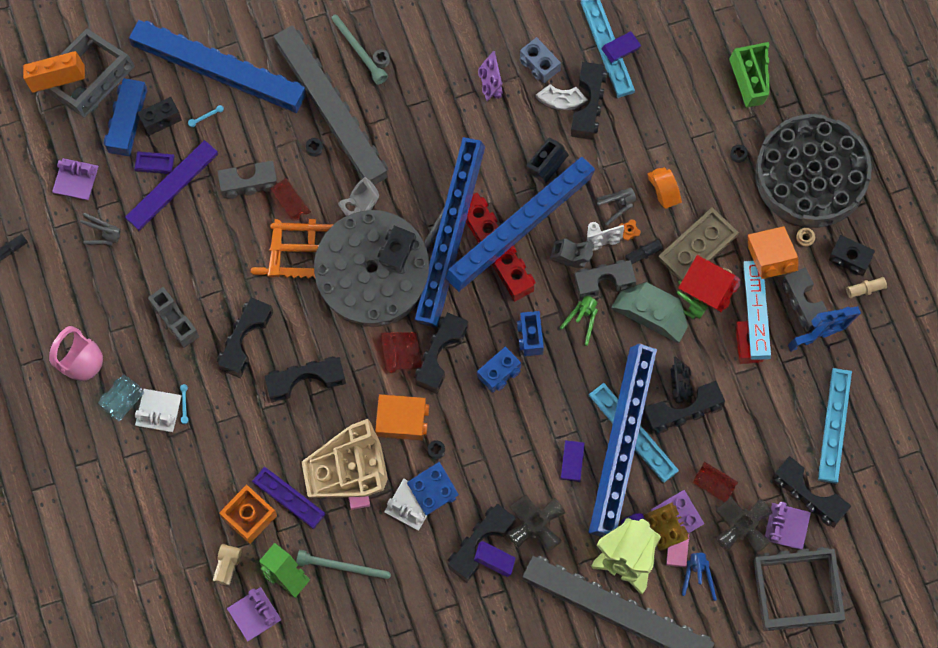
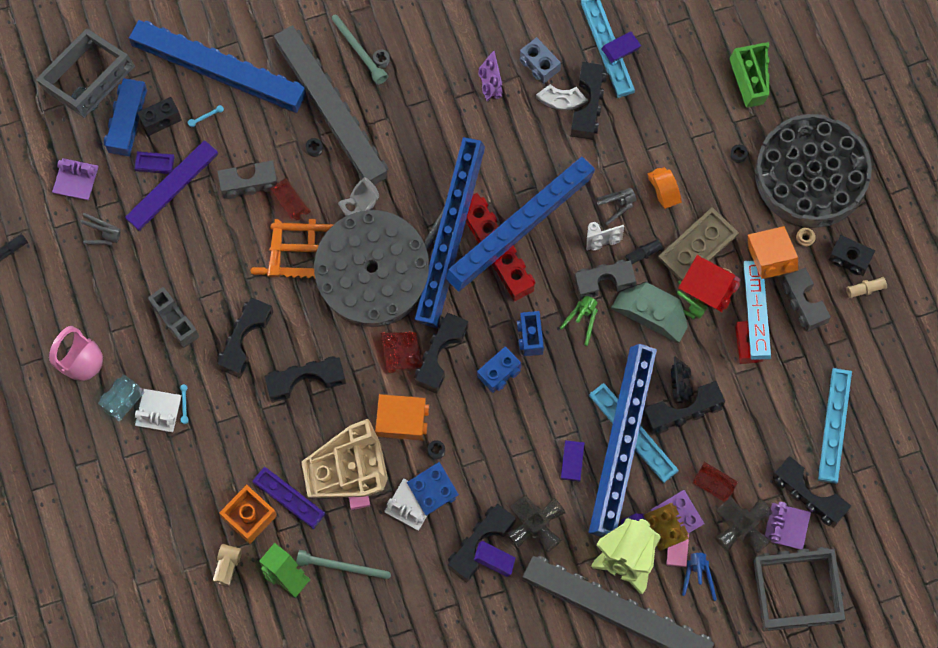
(54, 71): orange brick -> none
(254, 613): medium lavender hinge -> none
(396, 260): black brick -> none
(547, 160): black brick -> none
(572, 254): dark grey brick -> none
(627, 235): orange plate -> none
(826, 325): blue wing -> none

